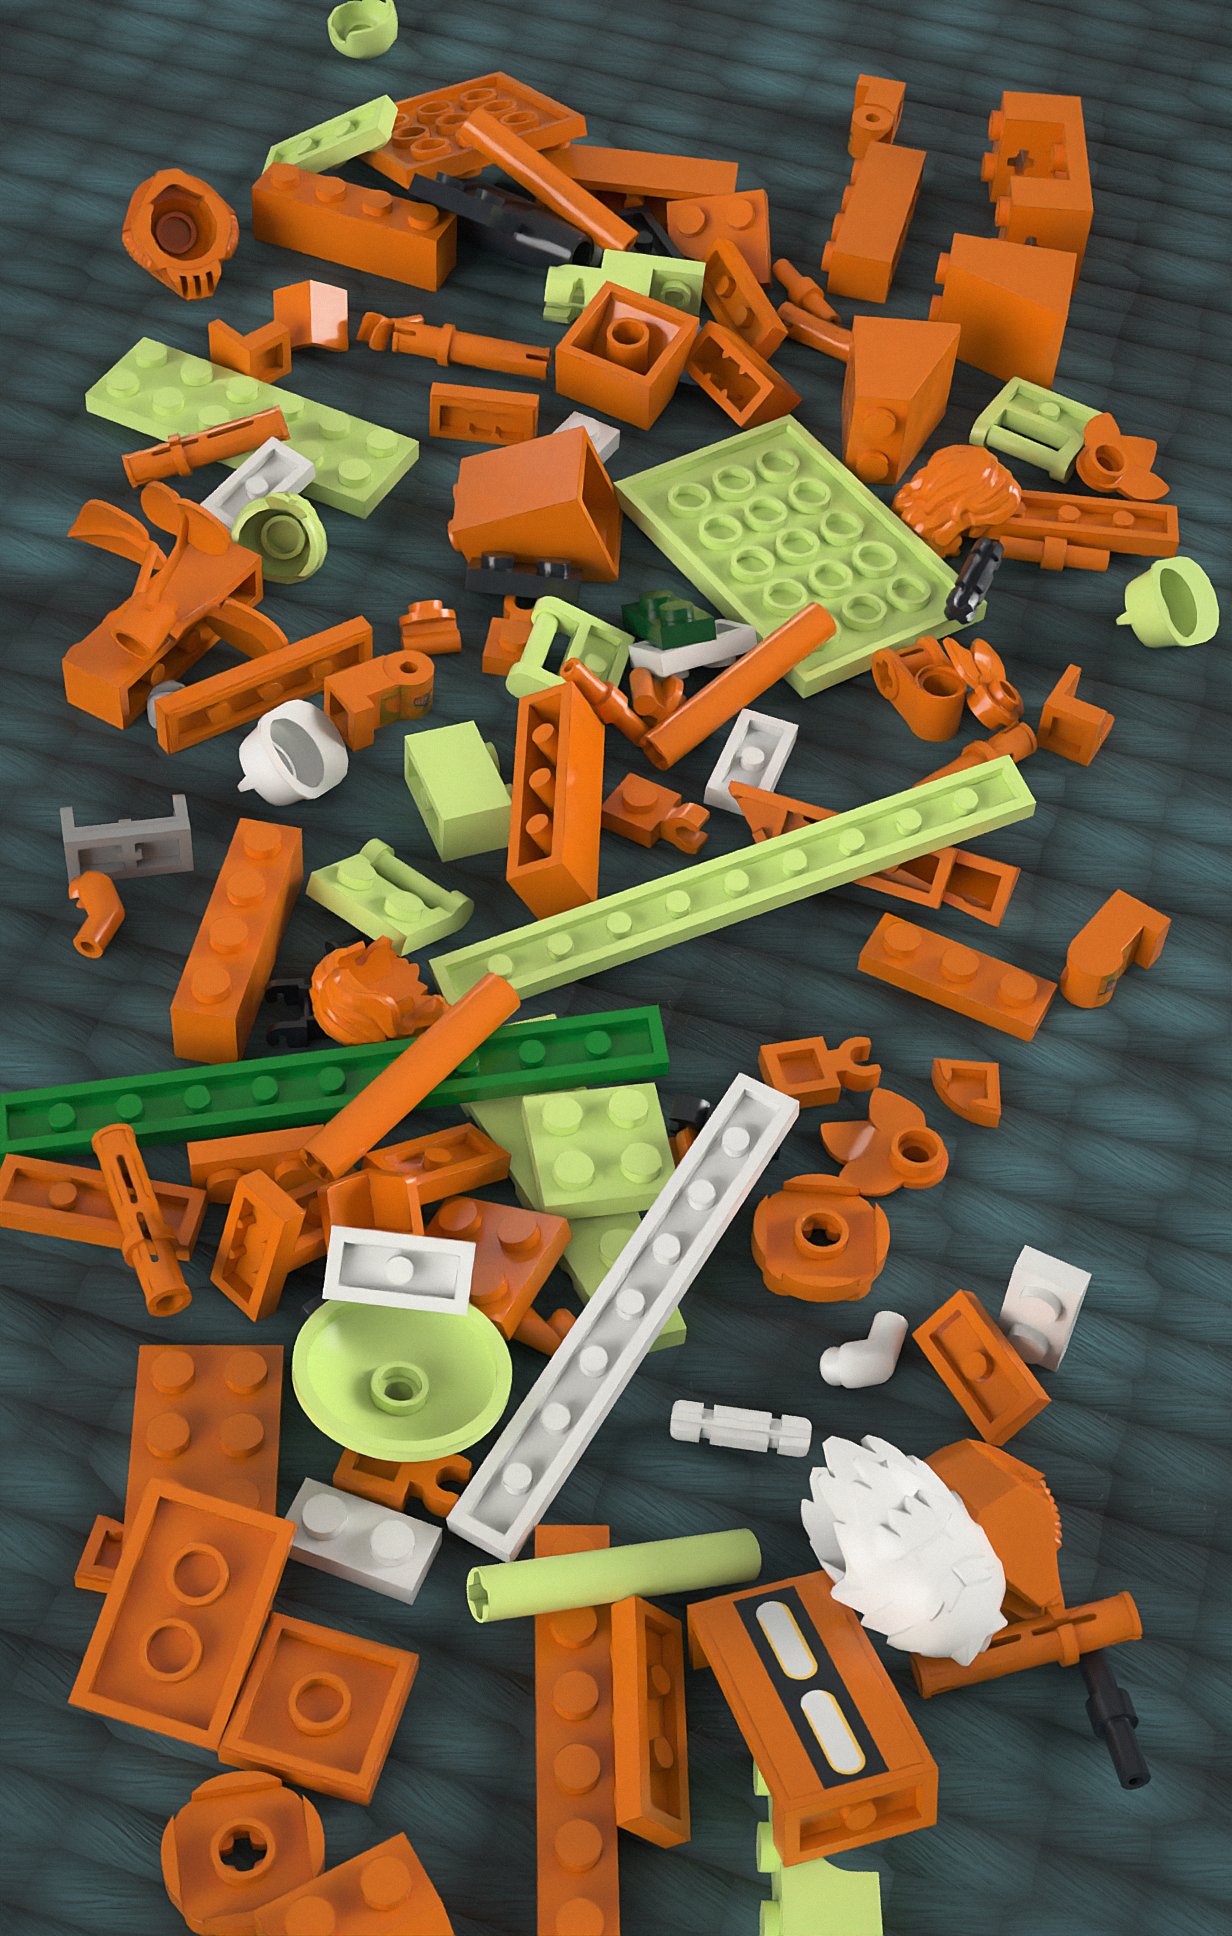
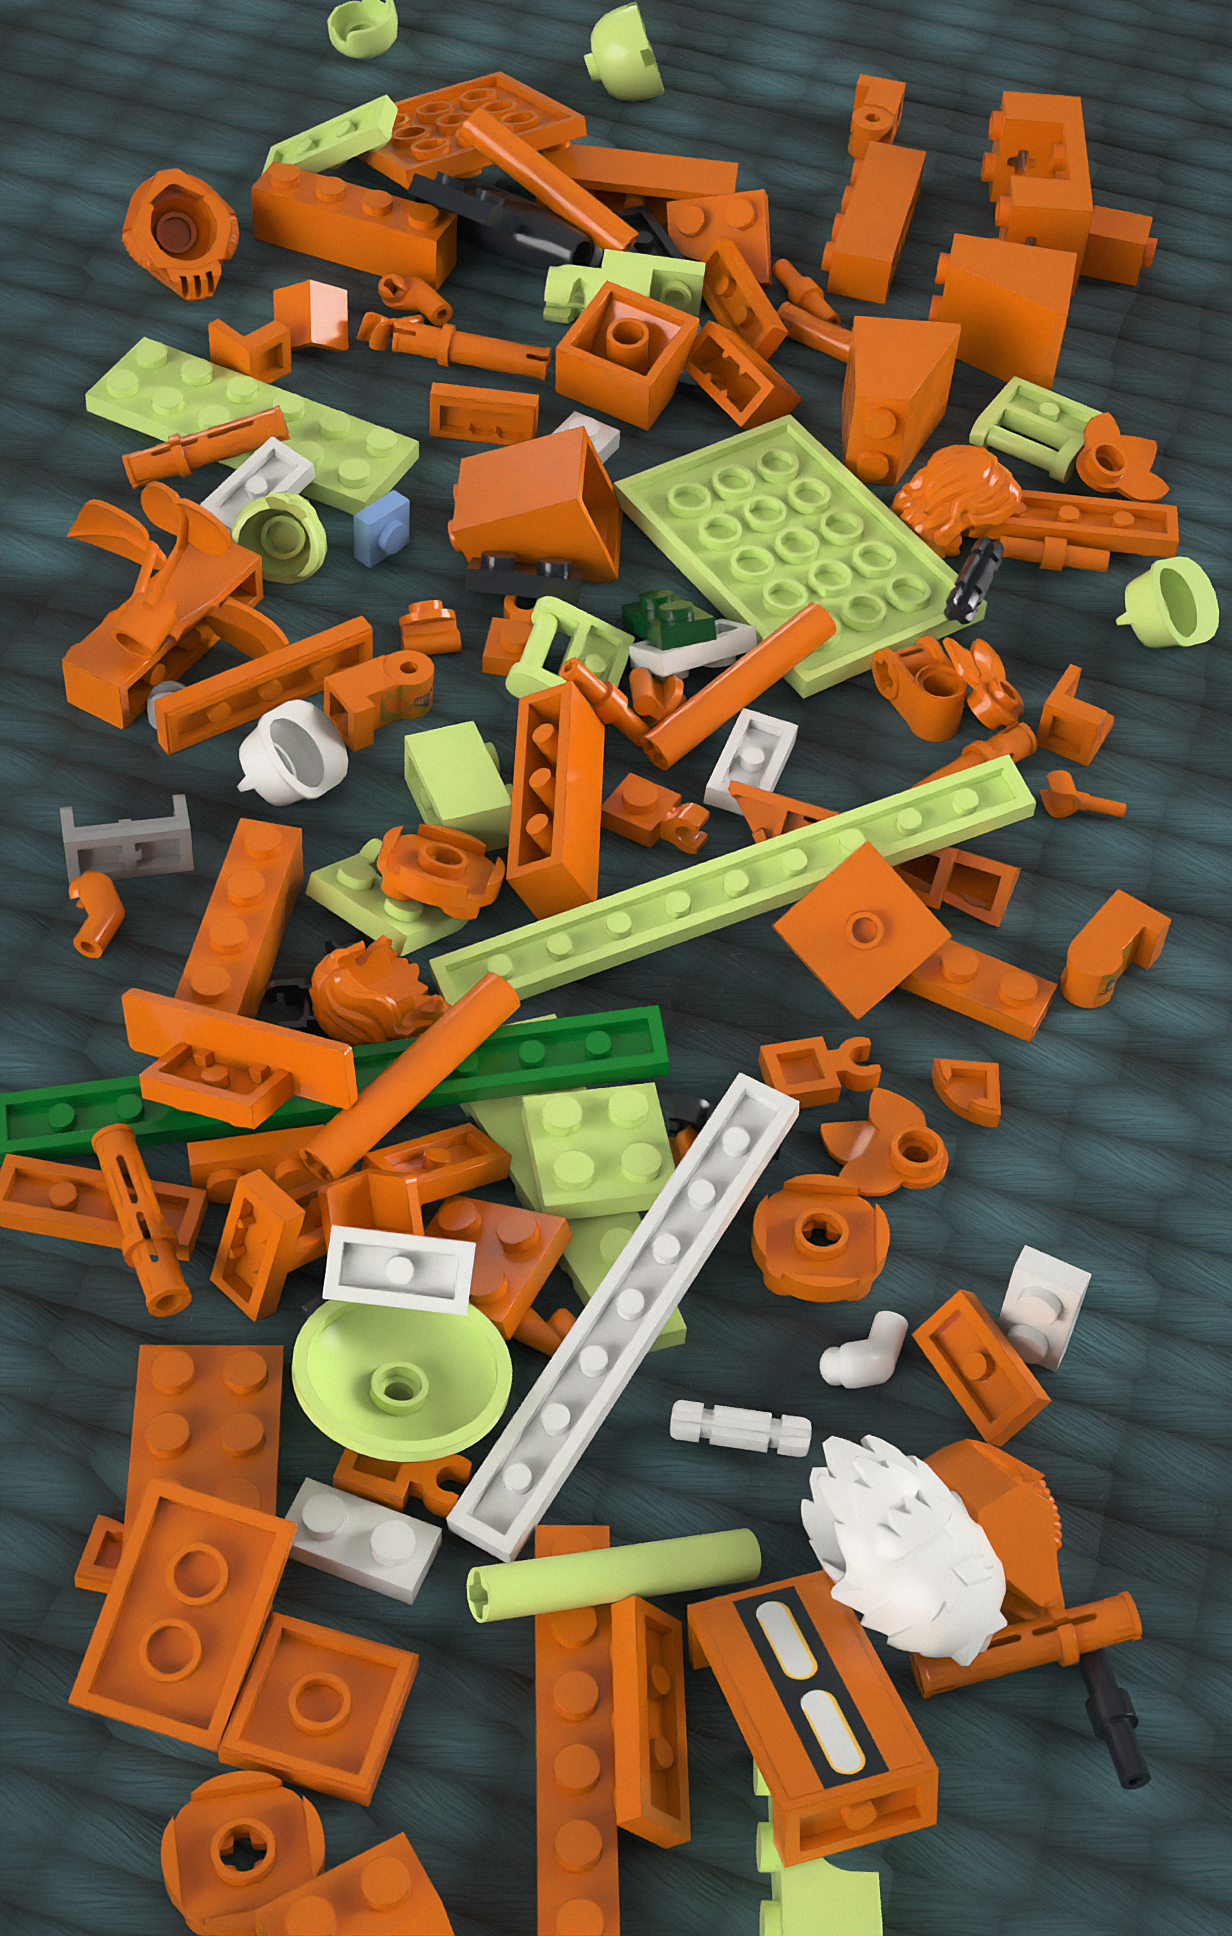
(230, 1062): none -> orange bracket
(381, 528): none -> light blue plate
(414, 296): none -> orange arm
(439, 870): none -> orange plate
(624, 56): none -> yellowish green cylinder
(861, 930): none -> orange plate
(1065, 799): none -> orange hand
(1118, 246): none -> orange brick

